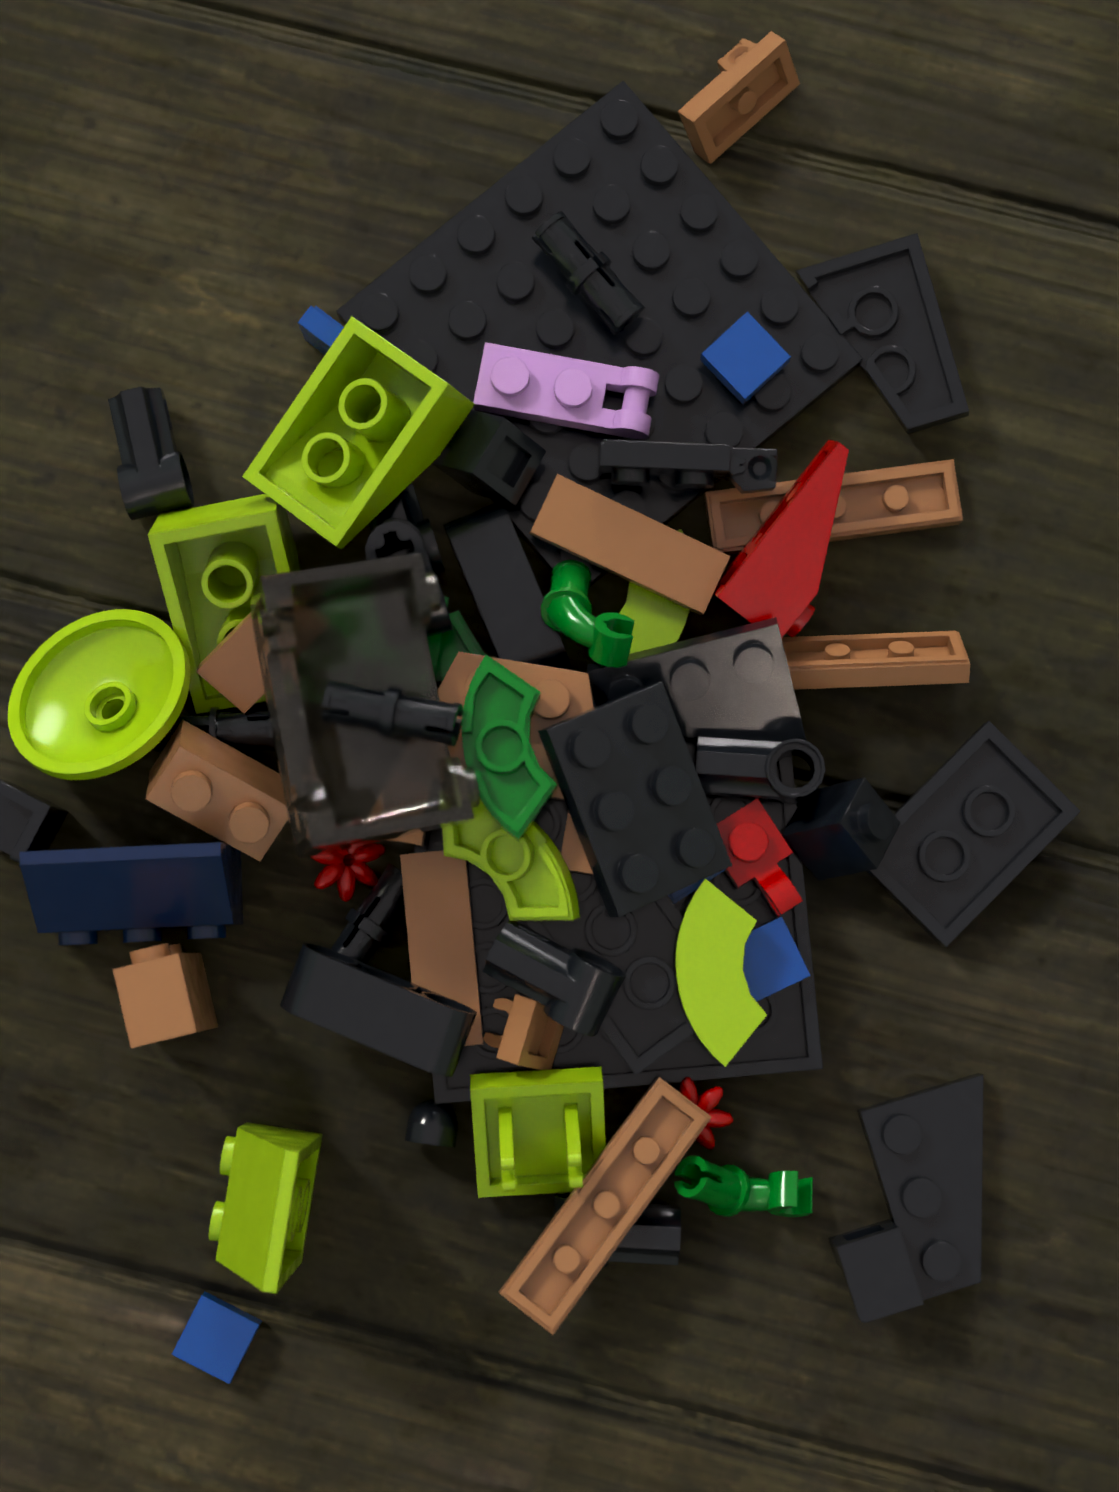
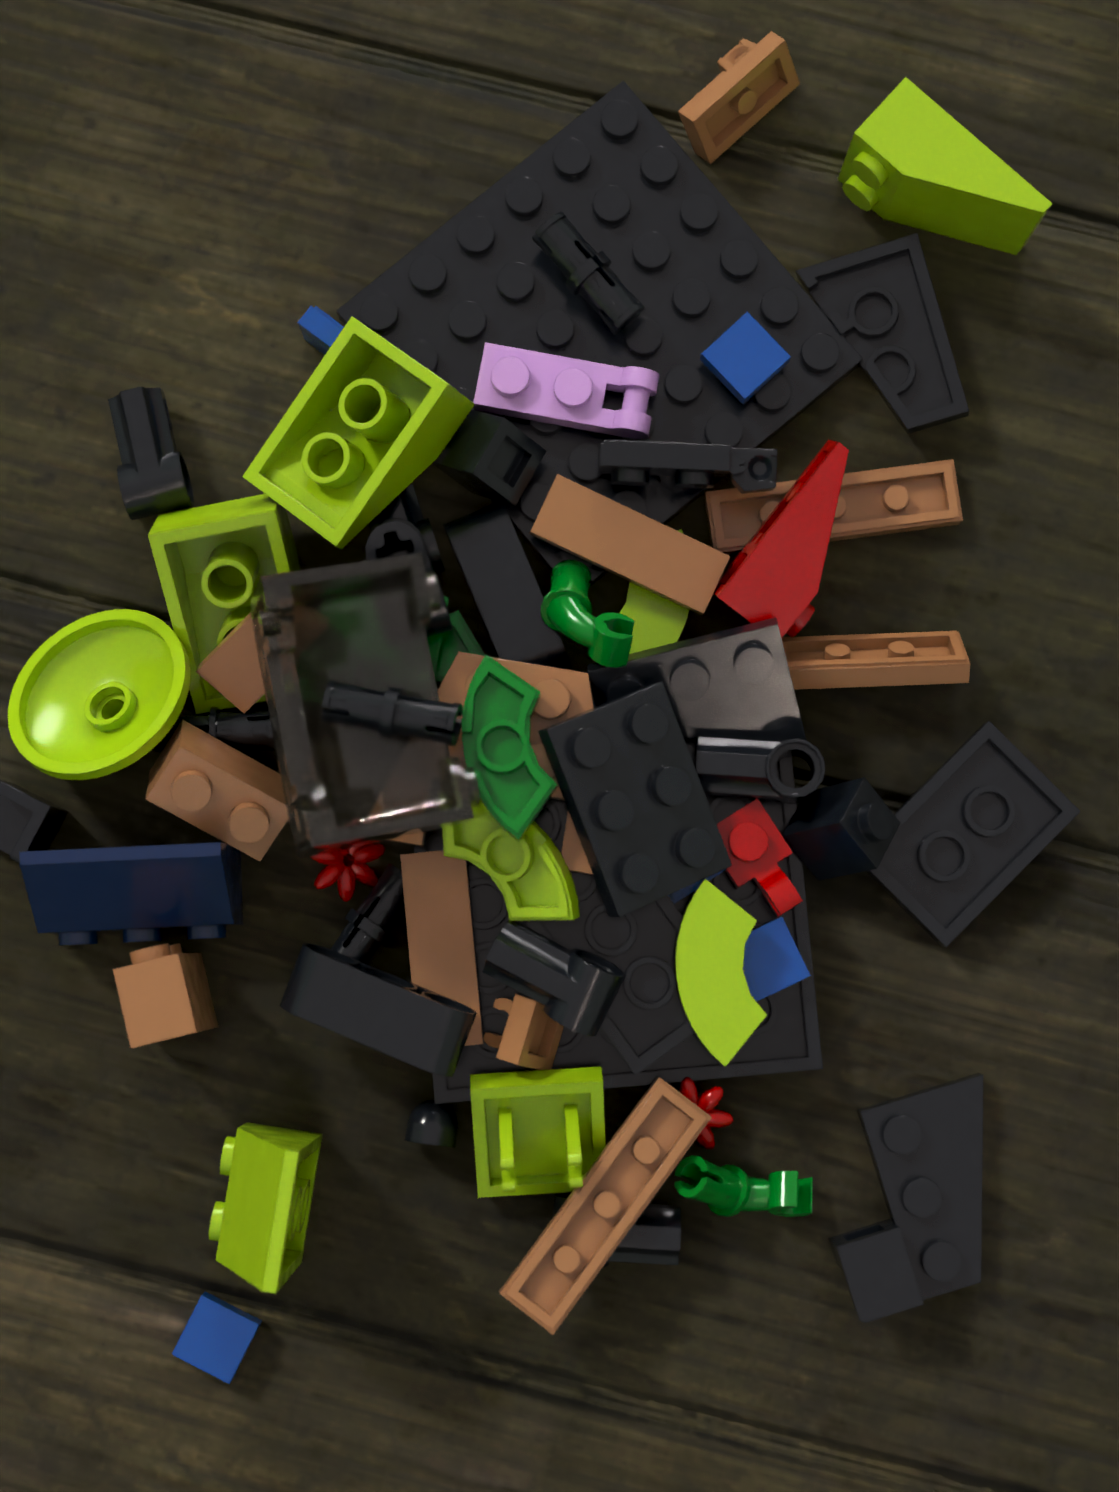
(936, 176): none -> lime slope

